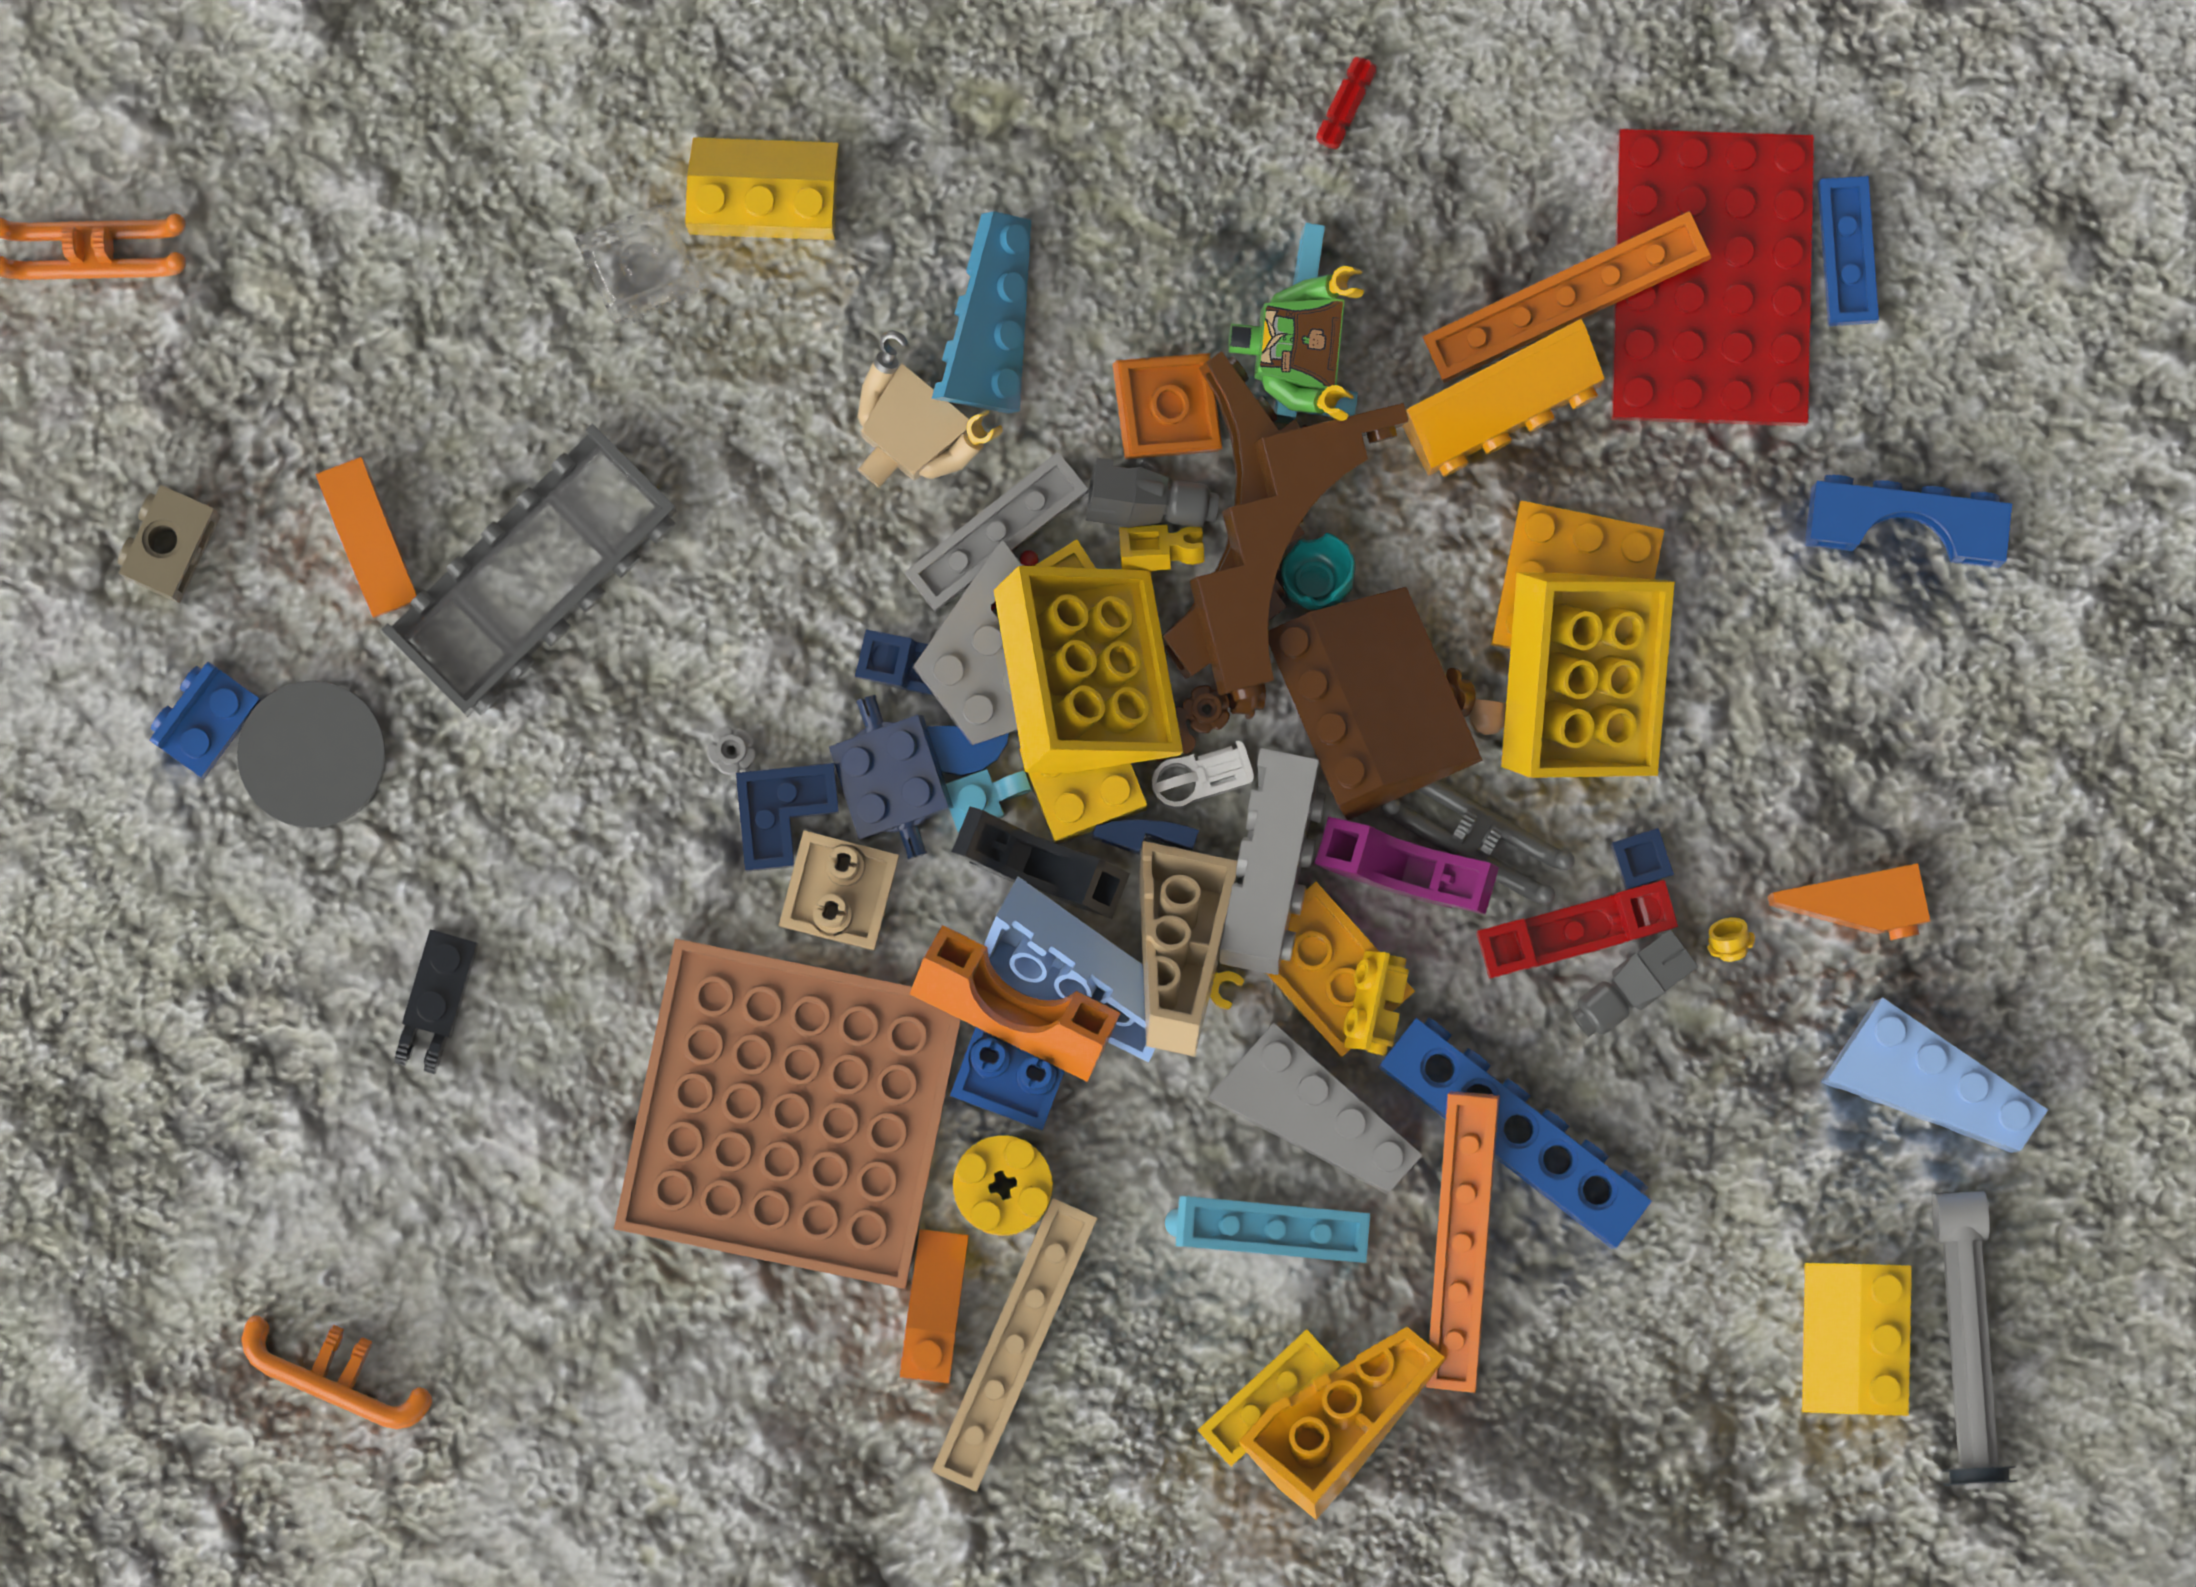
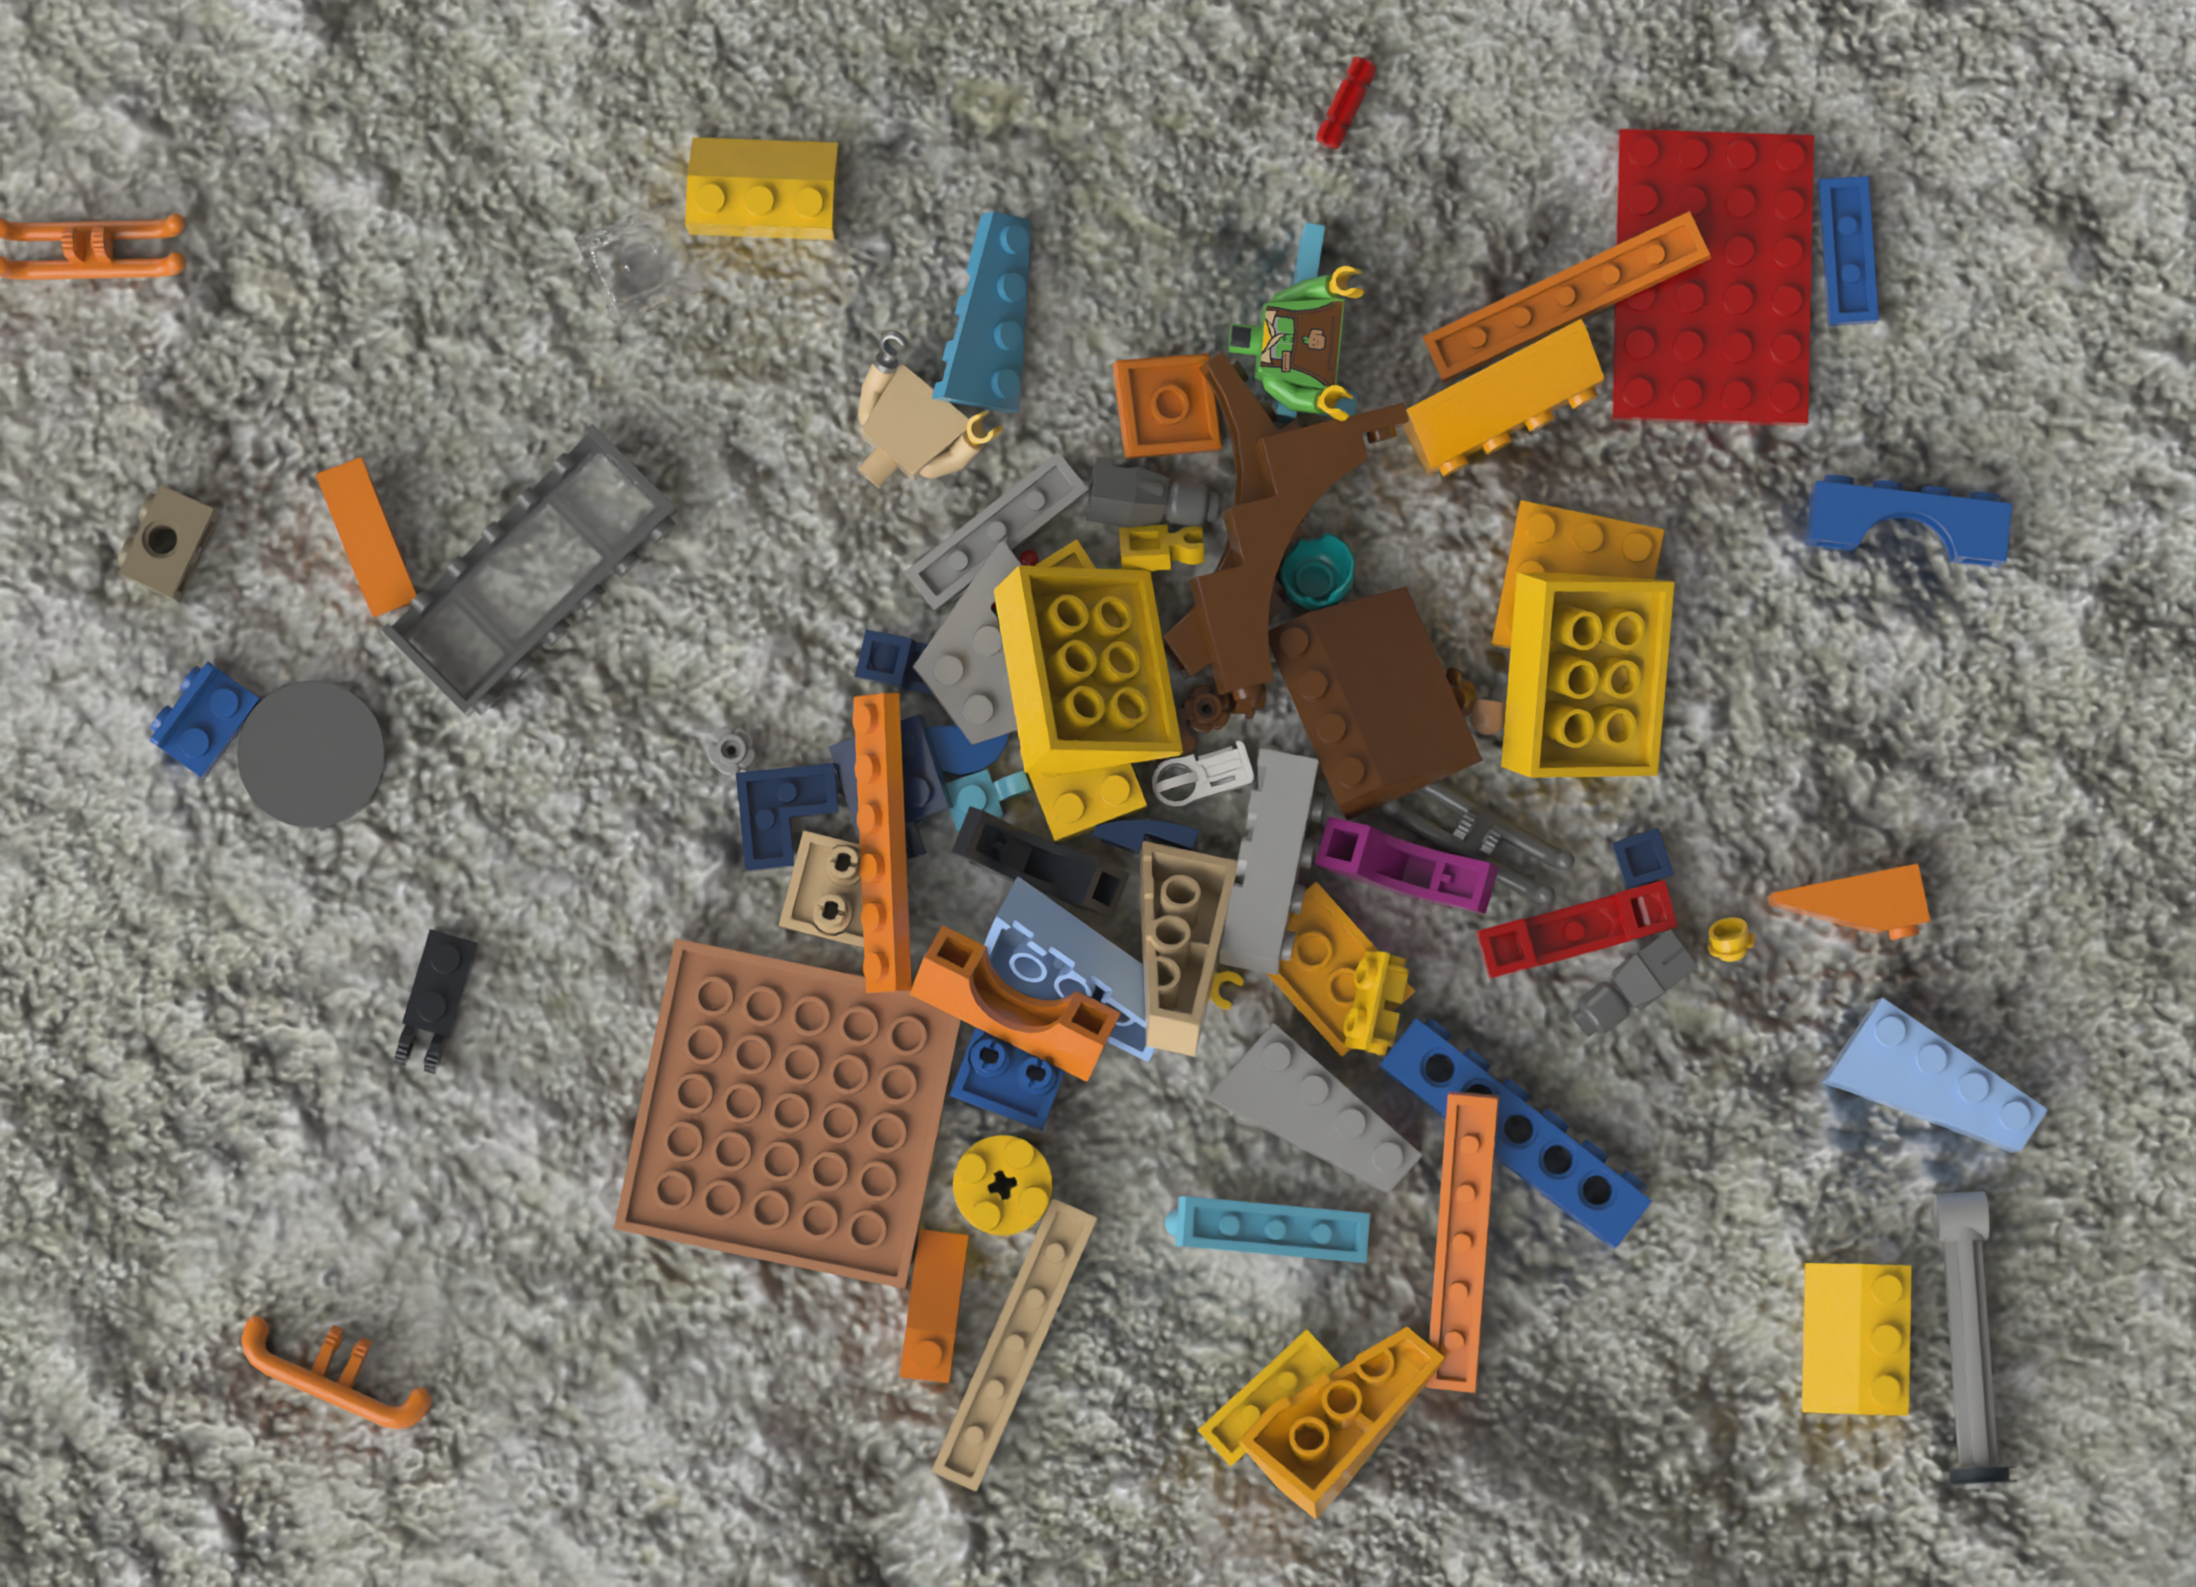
(882, 843): none -> orange plate

